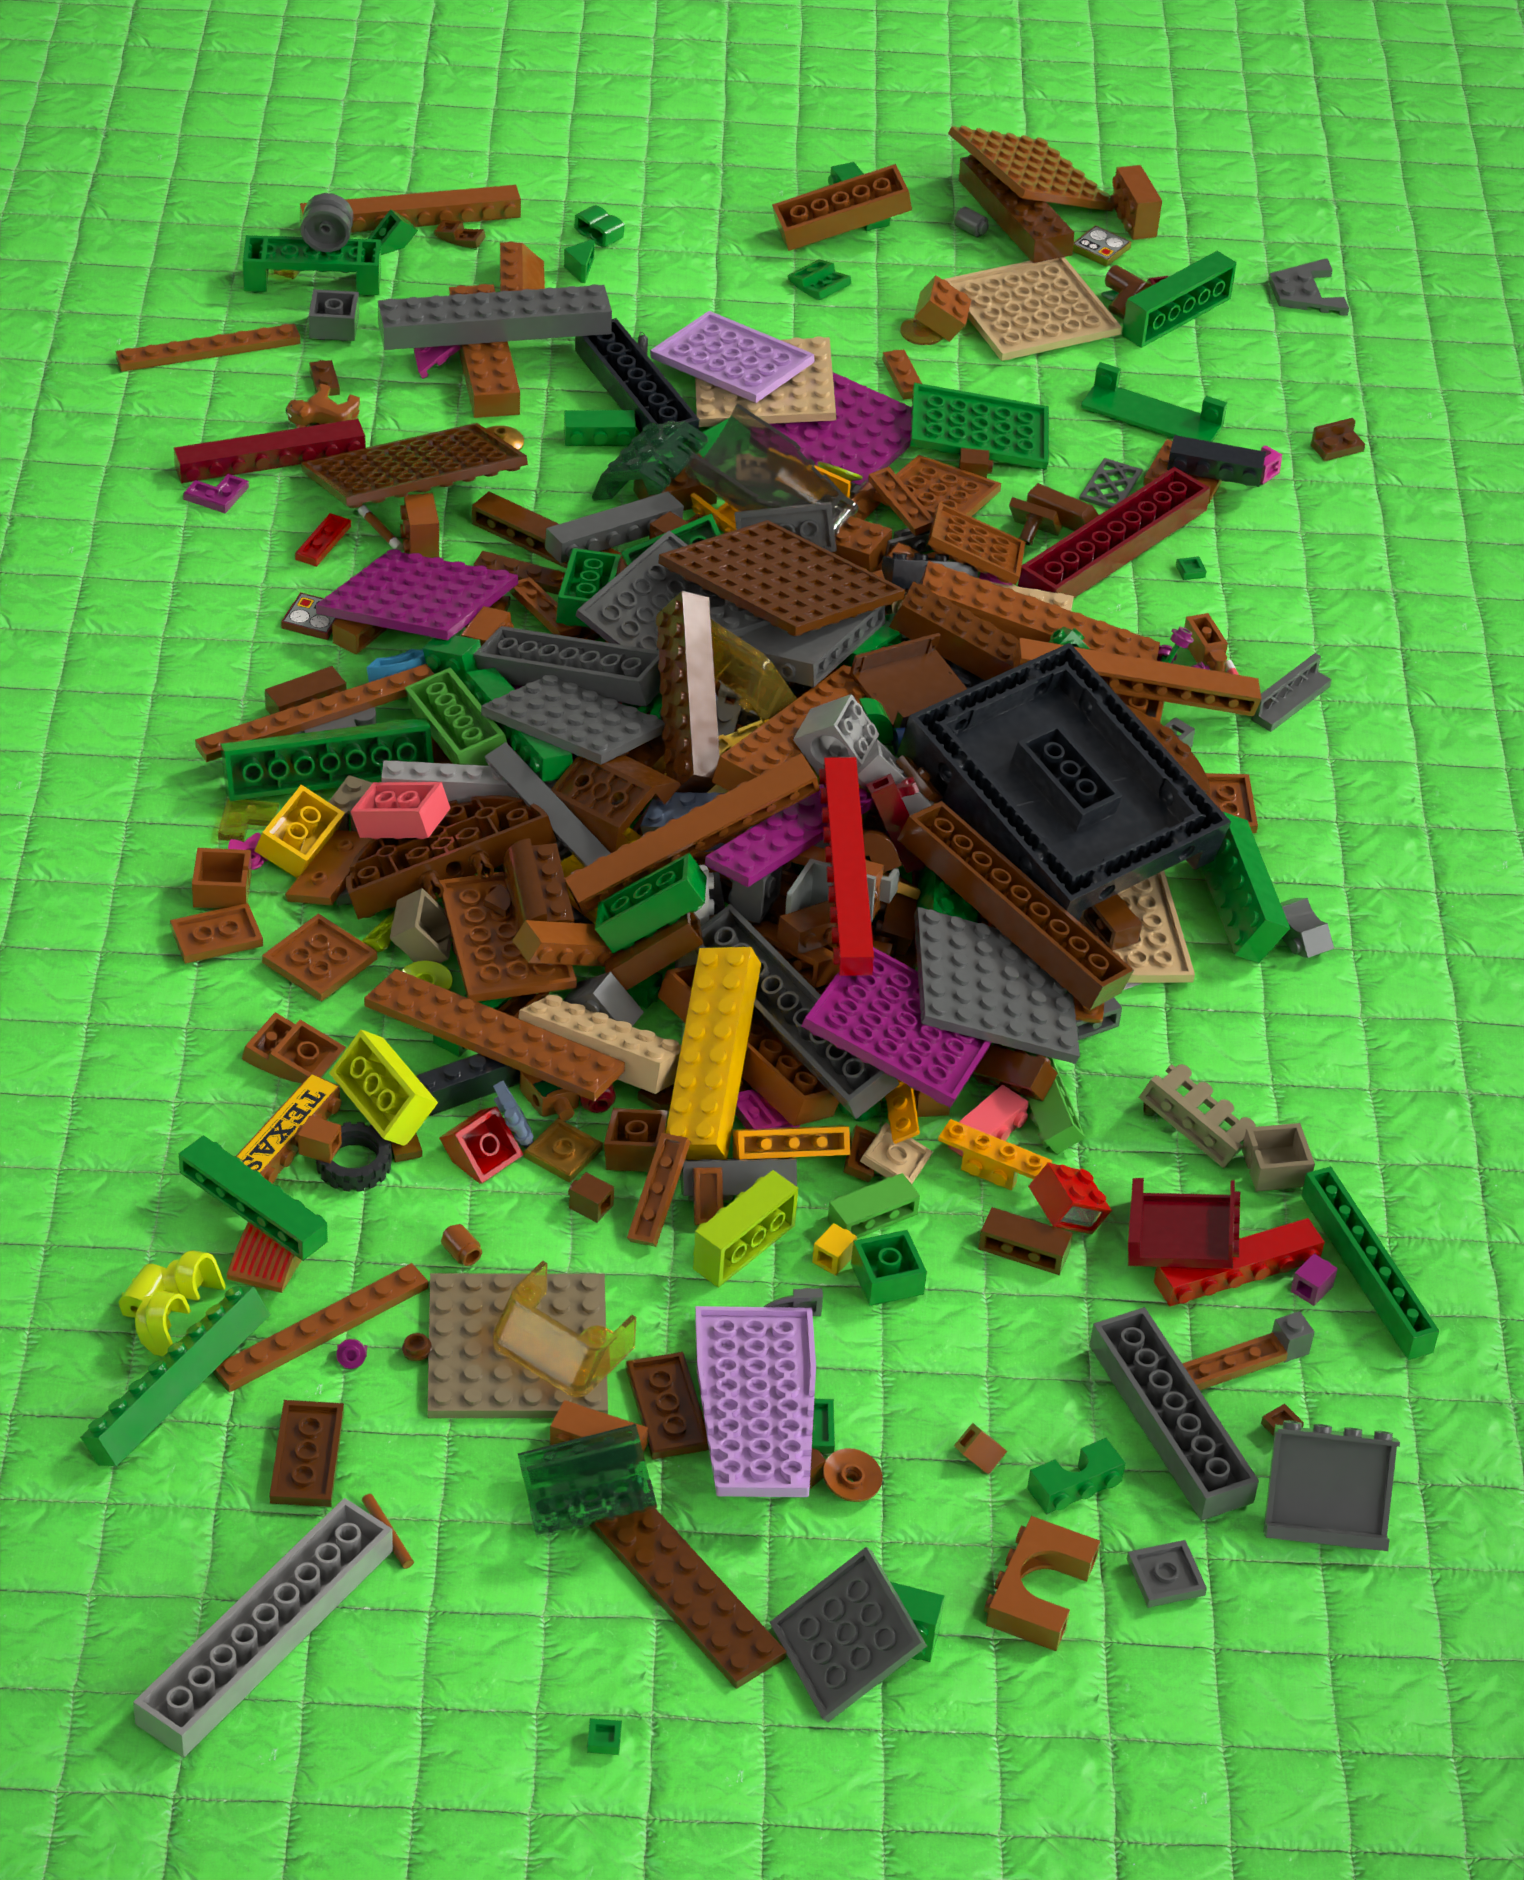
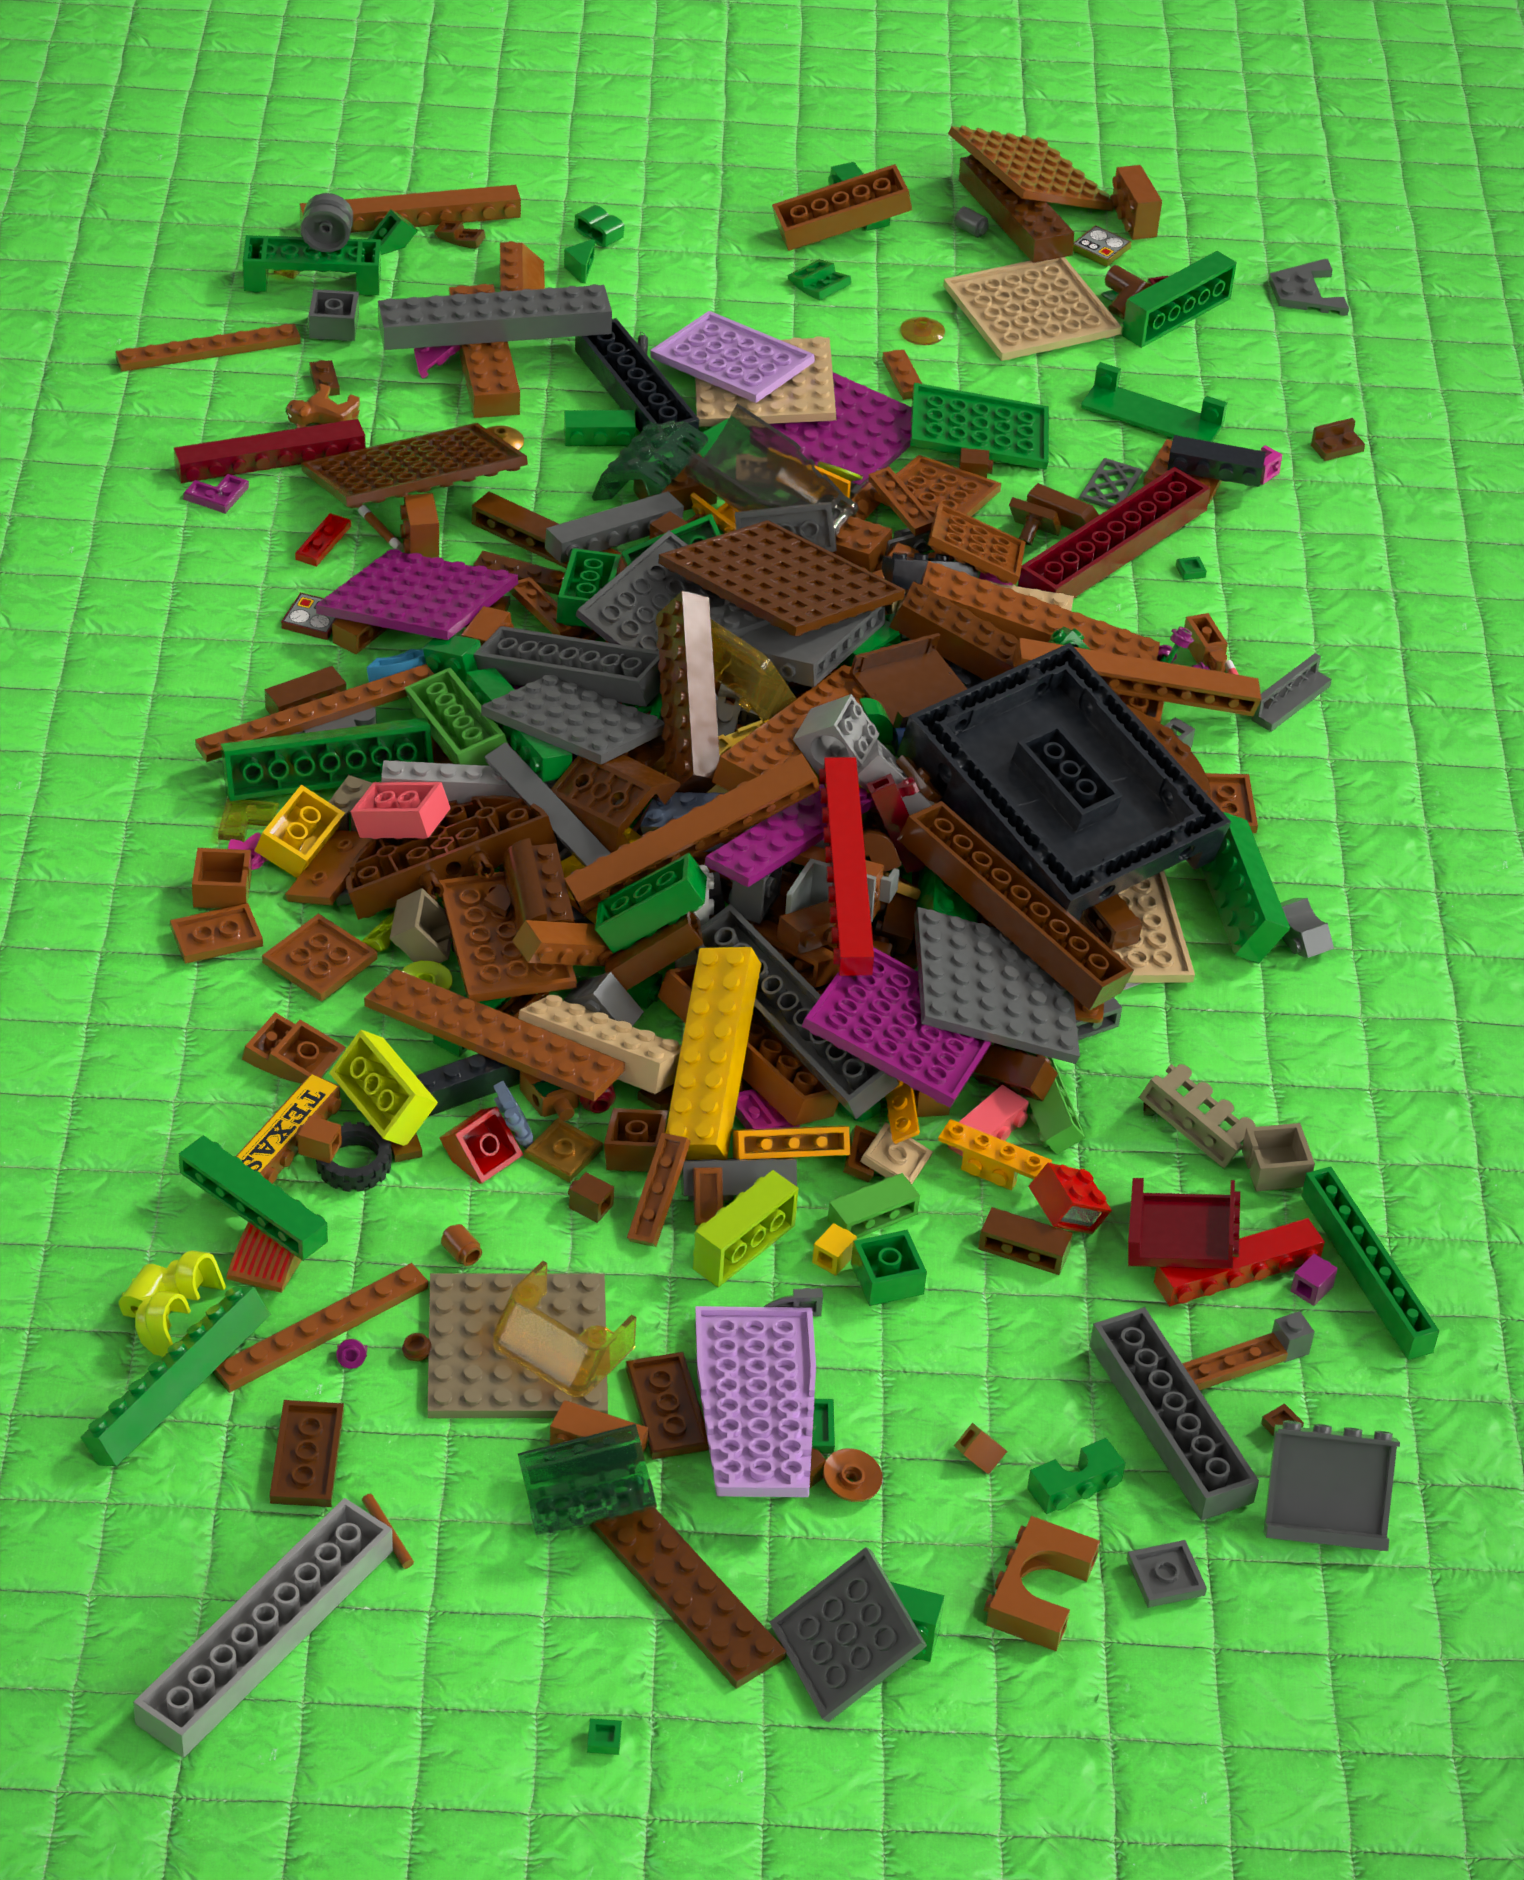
(942, 308): dark orange brick -> none

